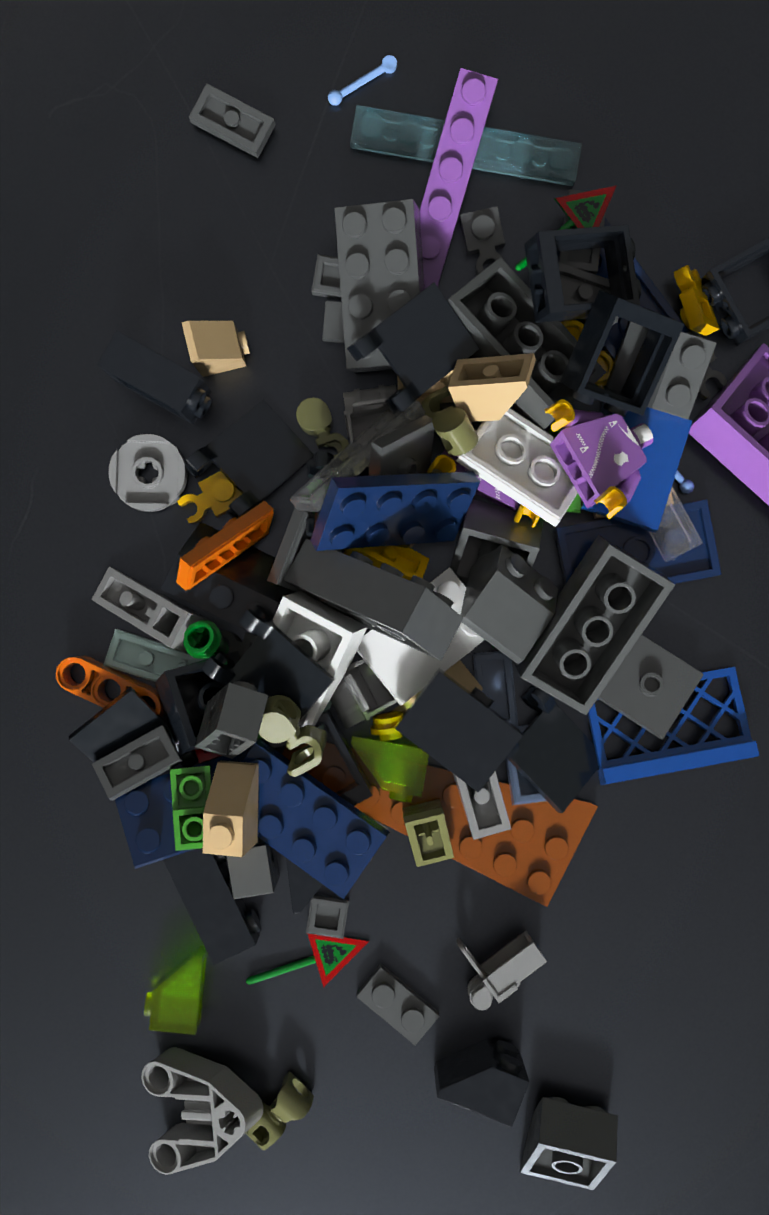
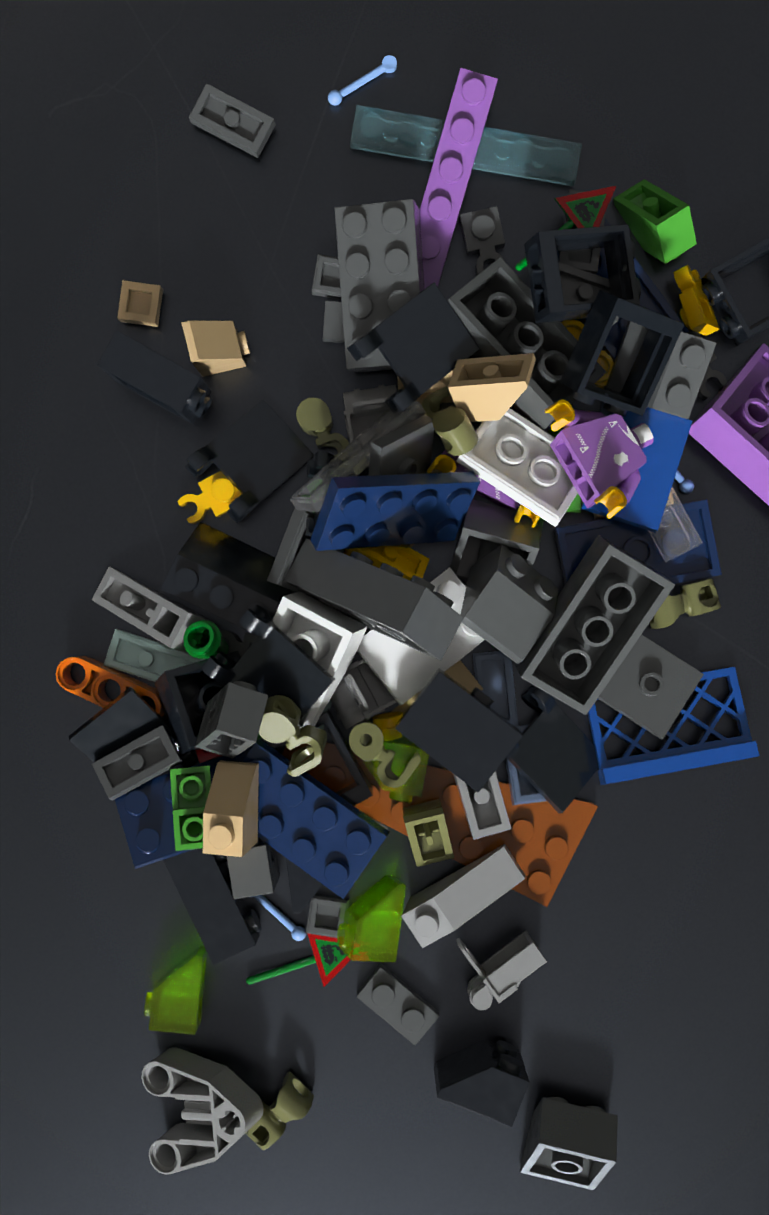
(132, 457): light grey plate -> none
(140, 303): none -> tan plate
(225, 545): orange plate -> none
(298, 932): none -> light blue hinge
(368, 743): none -> olive leg
(374, 923): none -> clear neon green slope
(461, 895): none -> light grey slope
(657, 220): none -> bright green slope
(693, 599): none -> olive leg

